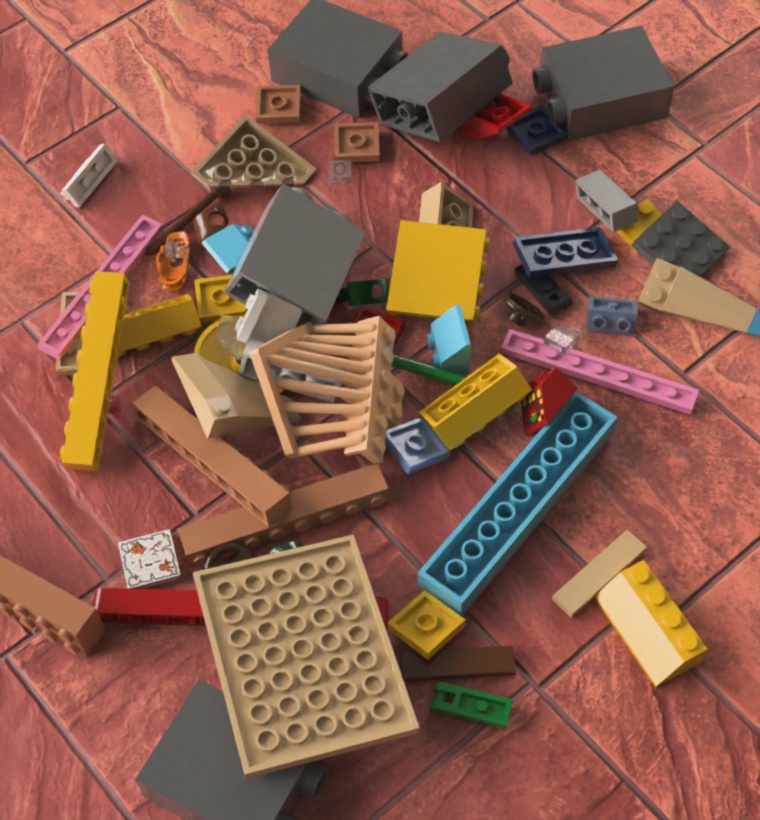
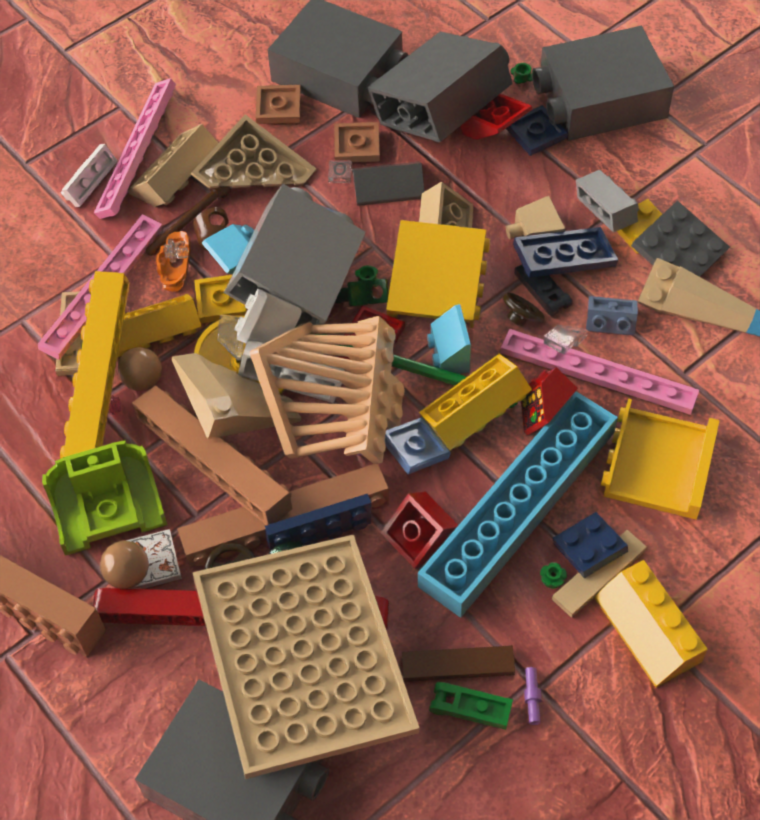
(102, 494): none -> lime piece
(124, 564): none -> medium nougat piece
(135, 148): none -> bright pink plate
(139, 369): none -> medium nougat piece
(173, 167): none -> tan slope
(321, 523): none -> dark blue plate
(367, 272): none -> green plate
(388, 183): none -> dark grey slope
(418, 528): none -> red slope
(426, 624): yellow plate -> none
(522, 73): none -> green plate
(532, 696): none -> medium lavender bar
(535, 219): none -> tan torso
(550, 581): none -> green plate
(590, 544): none -> dark blue plate
(660, 462): none -> yellow panel

